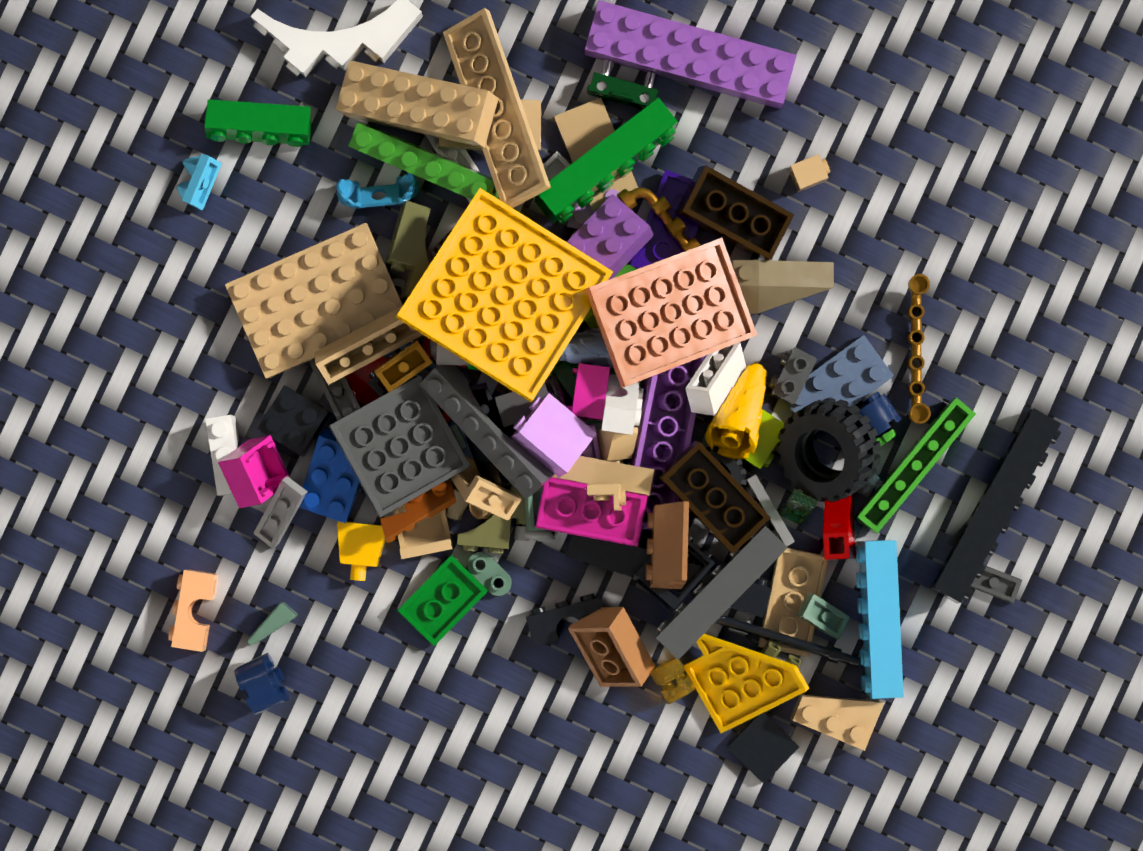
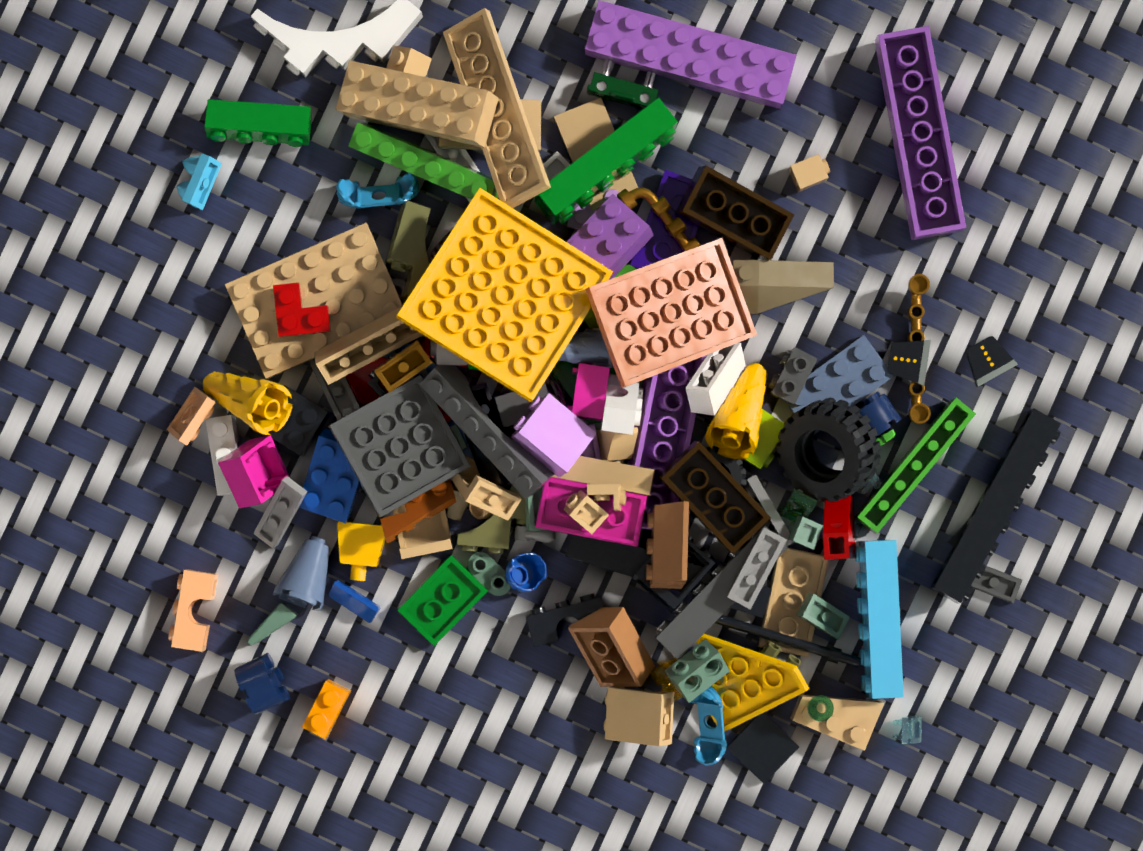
(191, 415): none -> light nougat plate
(256, 402): none -> yellow cone
(293, 318): none -> red plate
(306, 575): none -> sand blue cone
(326, 708): none -> light orange brick
(354, 601): none -> blue slope
(408, 61): none -> tan brick
(525, 571): none -> blue hair
(585, 511): none -> tan bracket
(639, 716): none -> tan panel
(697, 670): none -> sand green brick
(711, 743): none -> dark azure piece
(756, 568): none -> light grey plate
(805, 532): none -> sand green tile
(812, 708): none -> clear green plate
(909, 360): none -> black sticker
(911, 729): none -> clear light blue tile
(920, 133): none -> medium lavender brick
(989, 360): none -> black sticker

